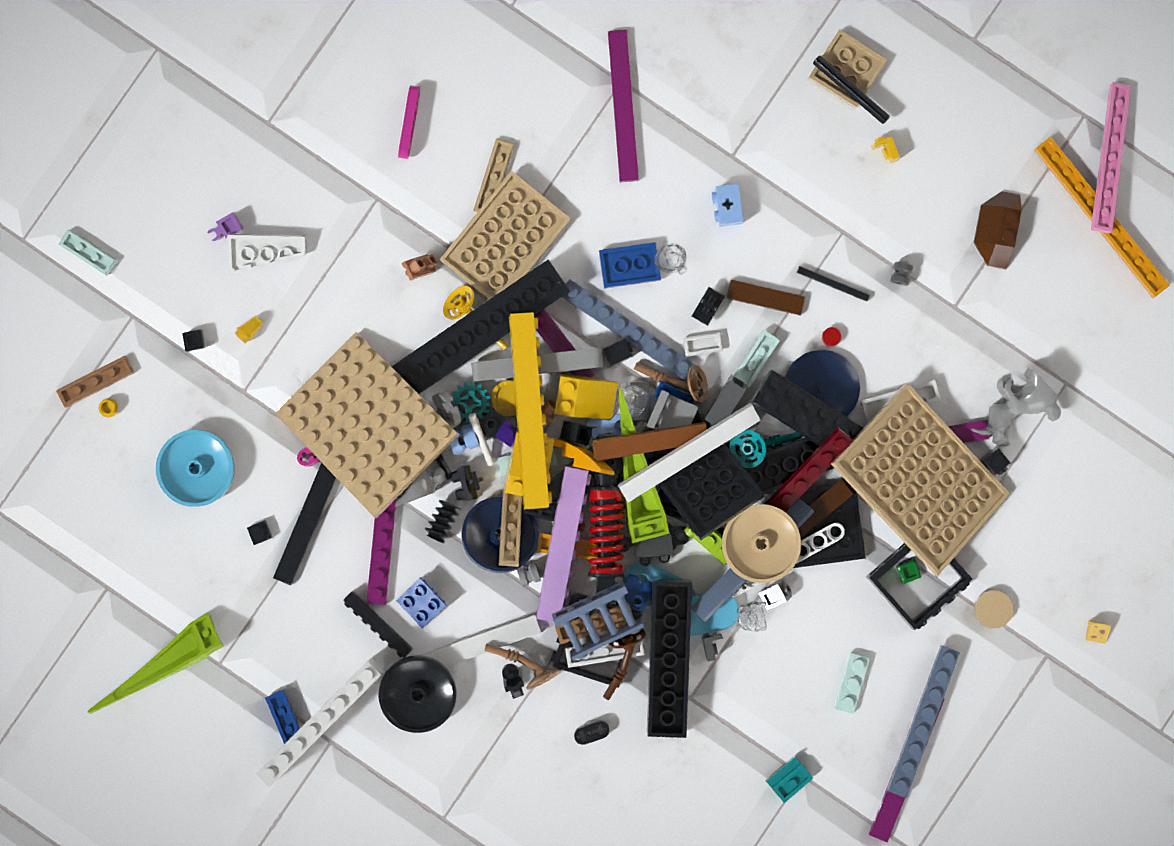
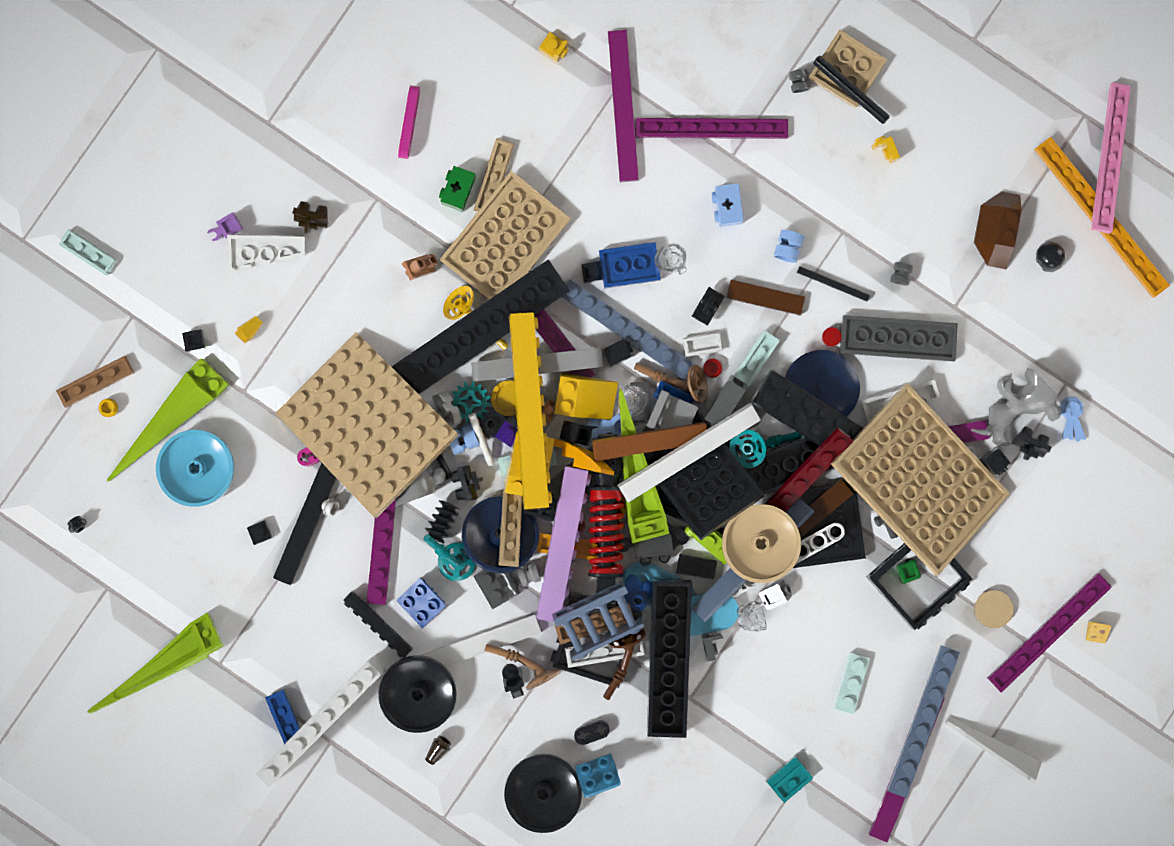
(76, 524): none -> black plate
(192, 394): none -> lime plate
(310, 219): none -> dark brown hips
(330, 507): none -> white plate
(438, 749): none -> dark brown cone
(446, 558): none -> teal dish
(465, 180): none -> green brick
(492, 588): none -> dark grey plate
(543, 793): none -> black dish
(554, 47): none -> yellow bracket
(592, 272): none -> black plate
(598, 775): none -> dark azure bracket
(696, 566): none -> black plate
(712, 128): none -> magenta tile
(712, 368): none -> red tile
(788, 246): none -> light blue wheel
(799, 81): none -> dark grey wheel
(879, 521): none -> dark grey arm
(898, 338): none -> dark grey plate
(1015, 759): none -> white wedge
(1031, 446): none -> black hips
(1049, 632): none -> magenta tile
(1050, 256): none -> black hair
(1071, 410): none -> light blue piece

